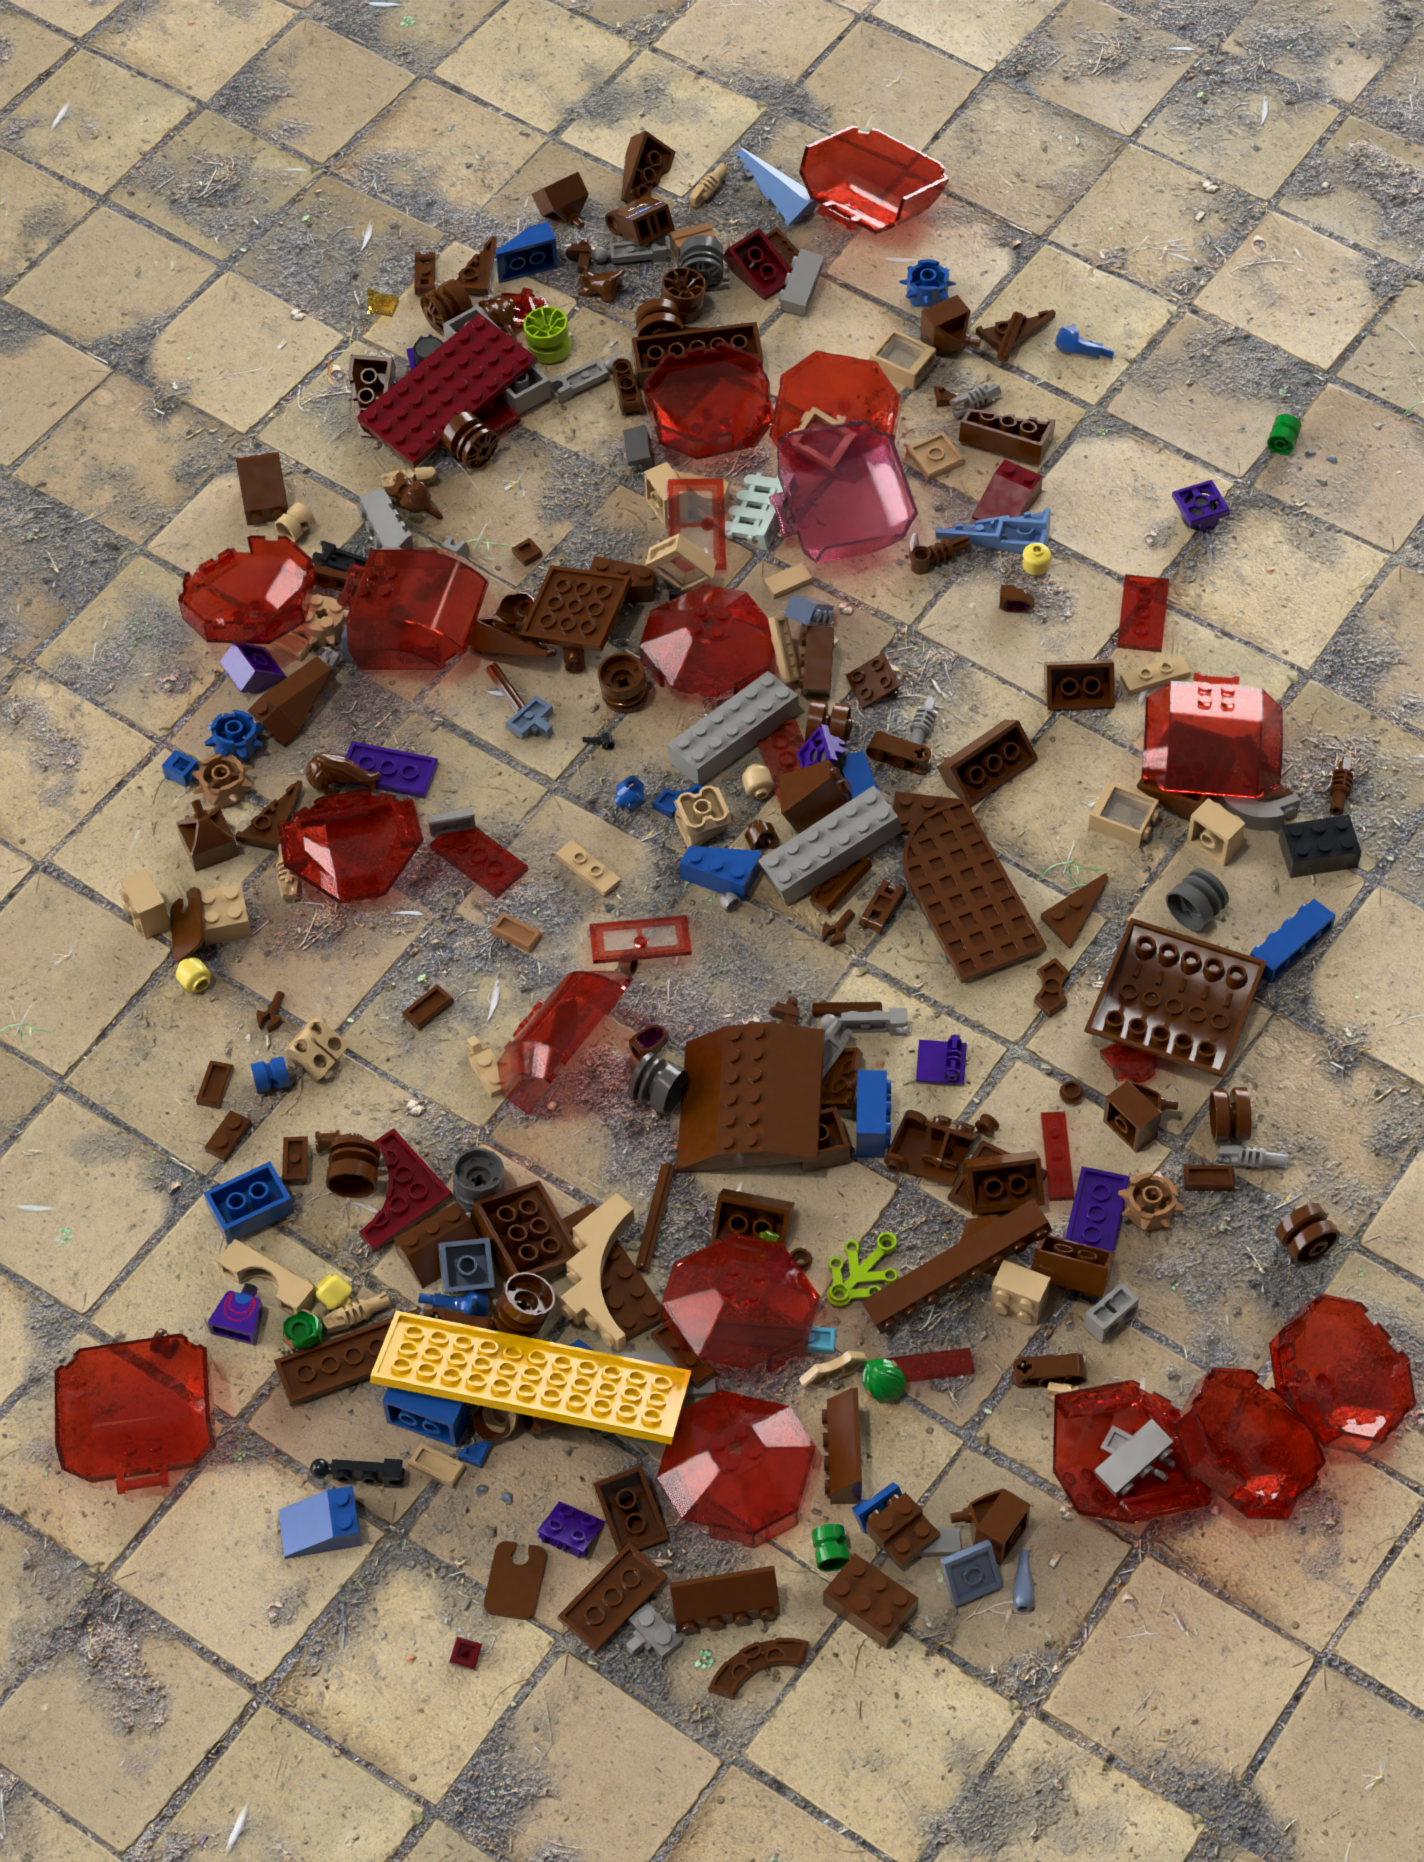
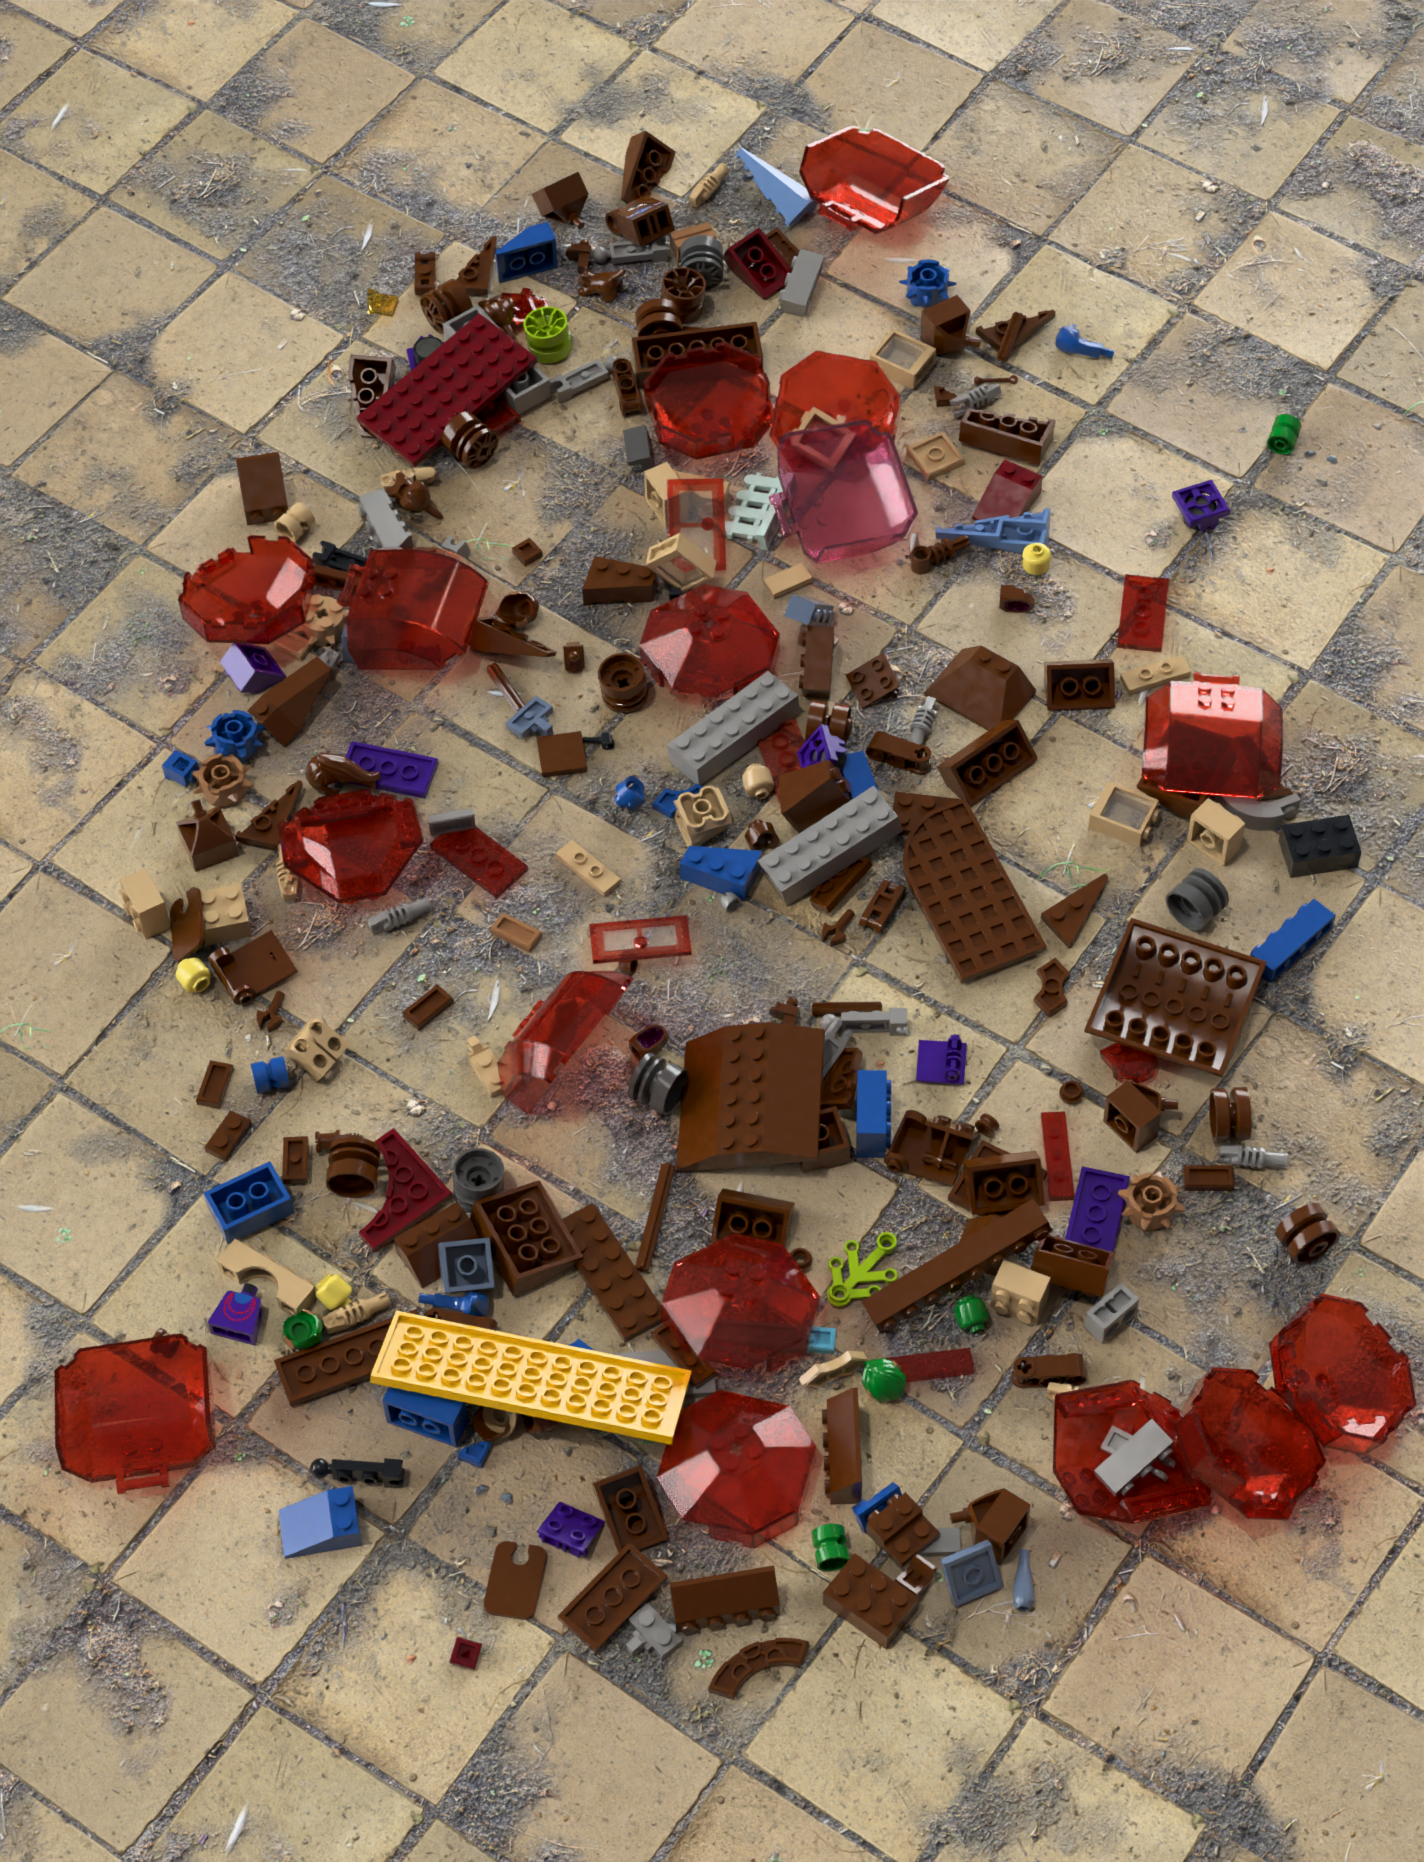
(252, 968): none -> reddish brown door
(399, 915): none -> light grey hinge
(436, 1465): tan tile -> none
(523, 1305): reddish brown wheel -> none
(561, 754): none -> reddish brown tile
(576, 608): reddish brown plate -> none
(595, 1239): tan arch -> none
(769, 1236): clear neon green hand -> none
(784, 649): tan plate -> none
(917, 1575): none -> reddish brown bracket
(971, 1313): none -> green head
(982, 687): none -> reddish brown slope
(1013, 380): none -> reddish brown hinge
(1341, 785): reddish brown hinge -> none

